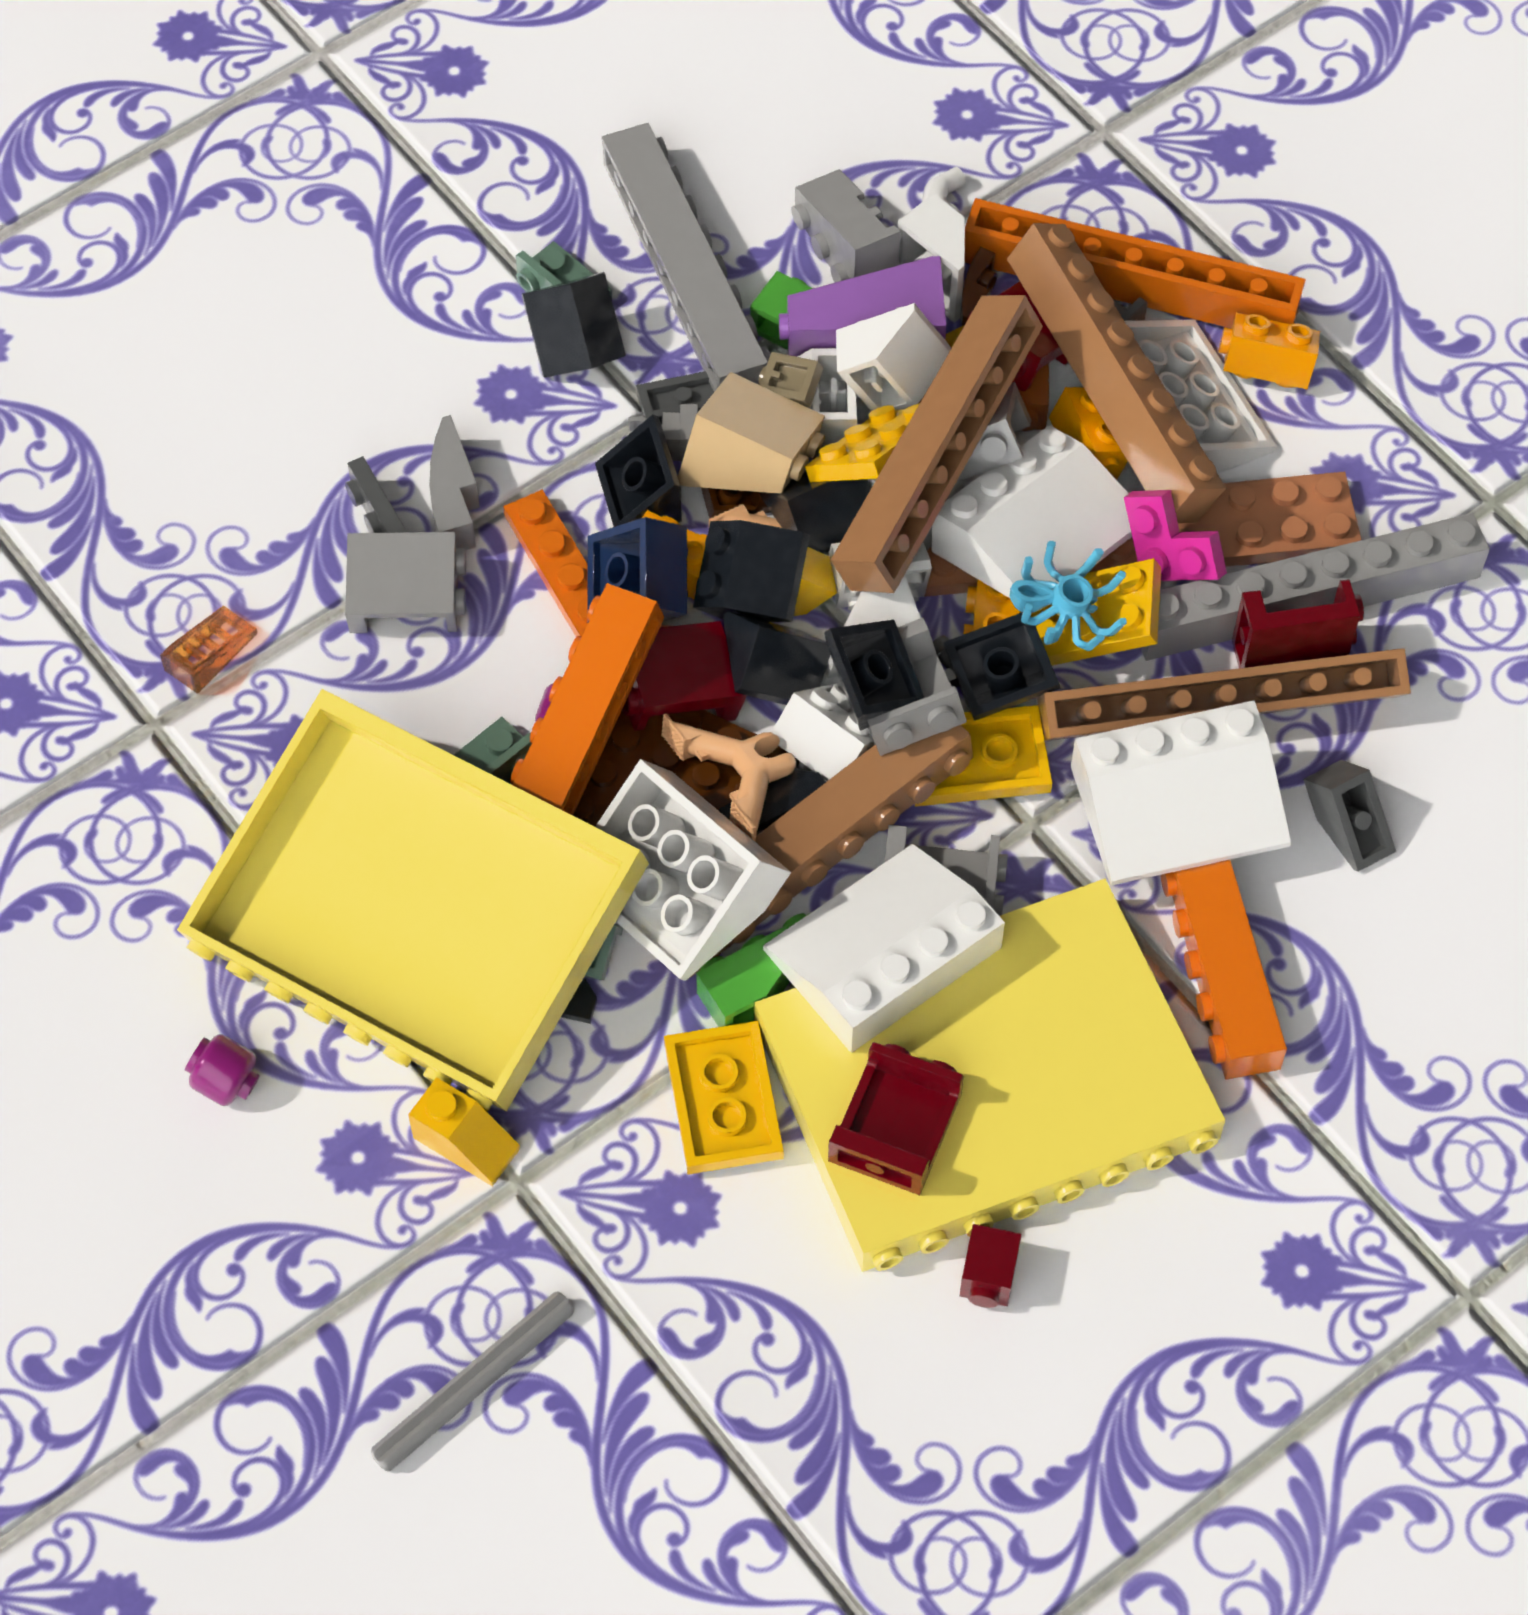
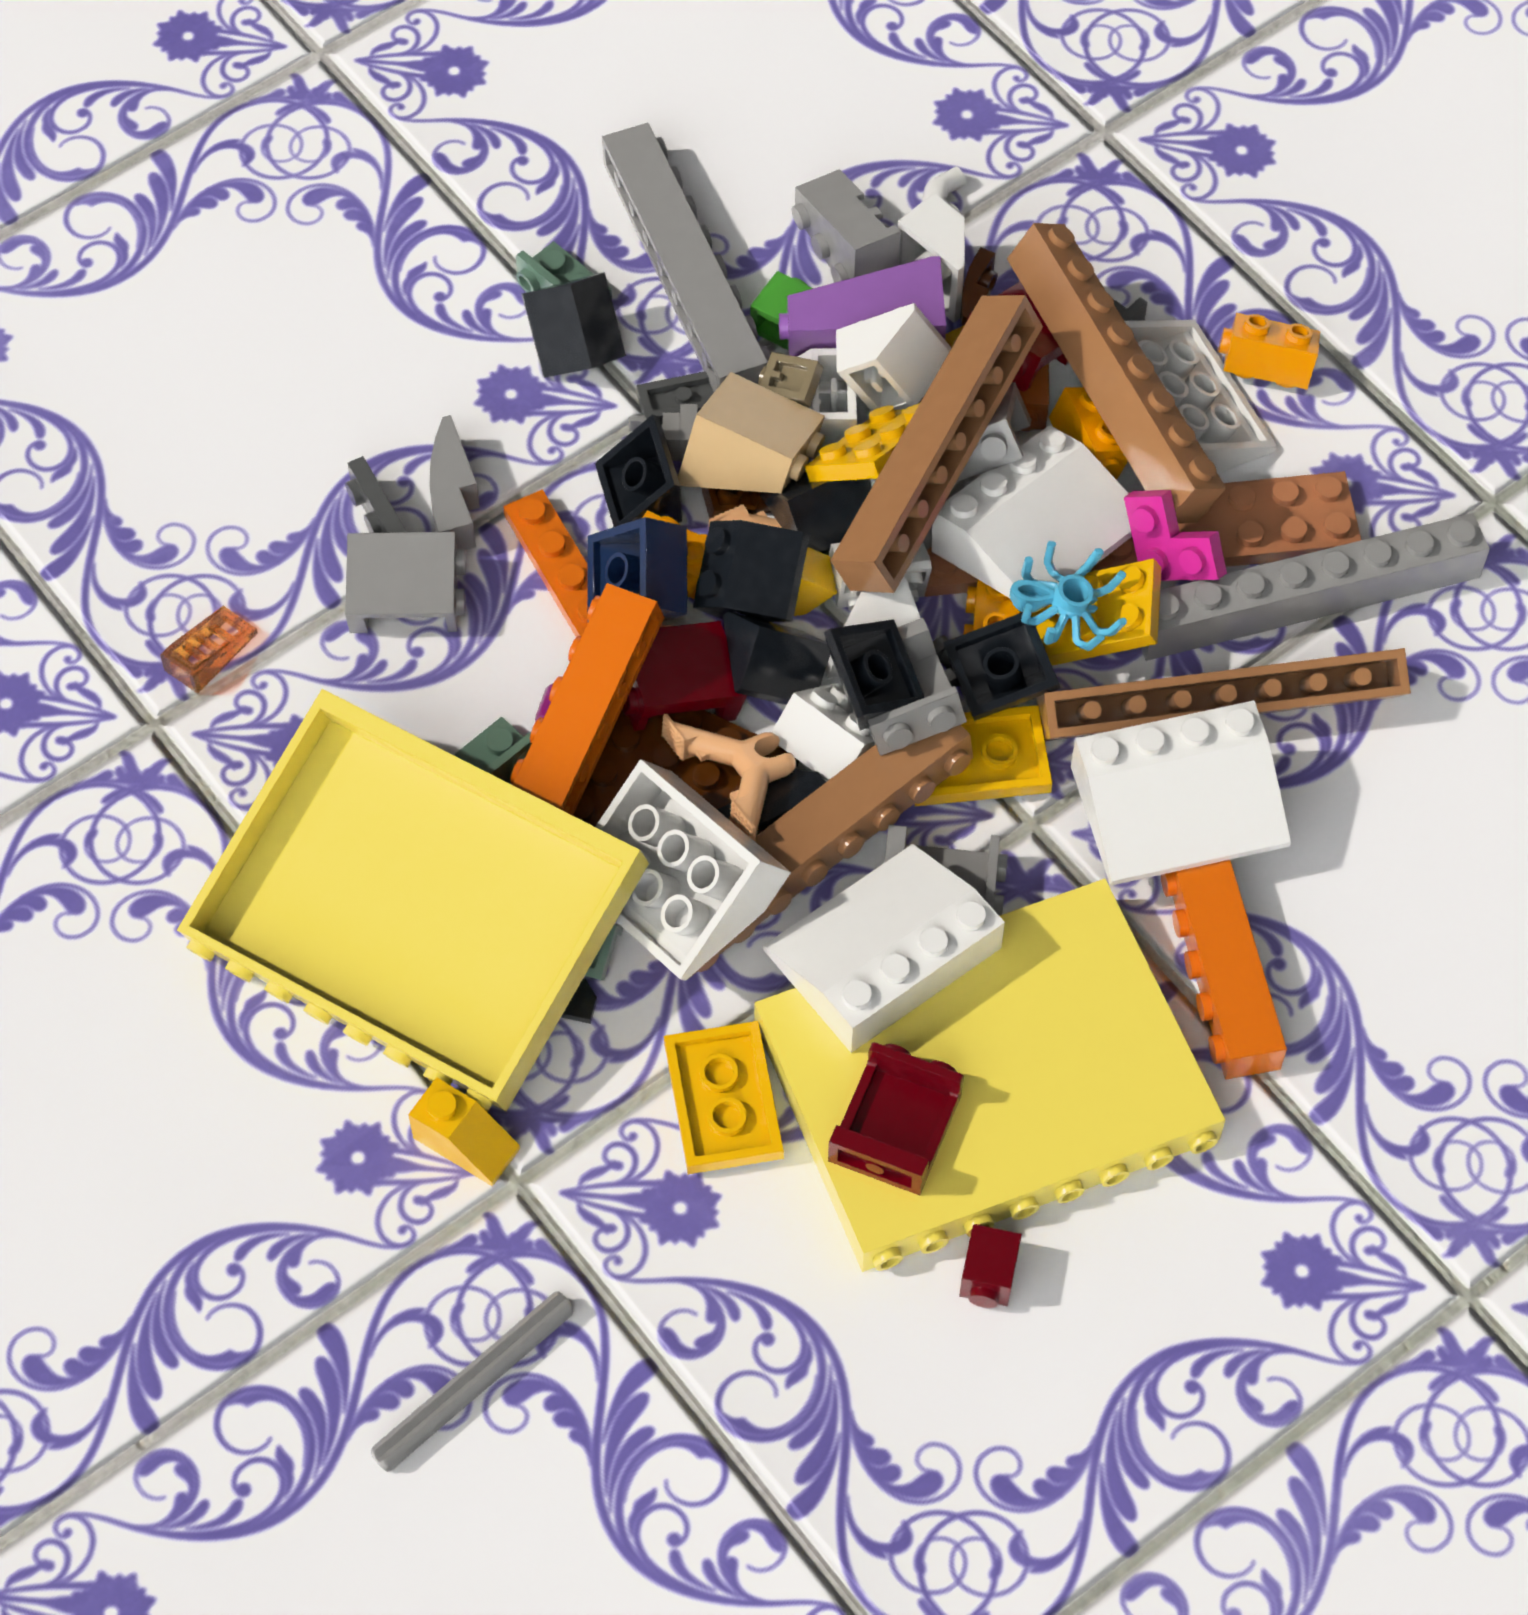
(222, 1070): magenta head -> none
(735, 982): bright green slope -> none
(1133, 267): orange brick -> none
(1296, 633): dark red panel -> none
(1350, 813): dark grey slope -> none

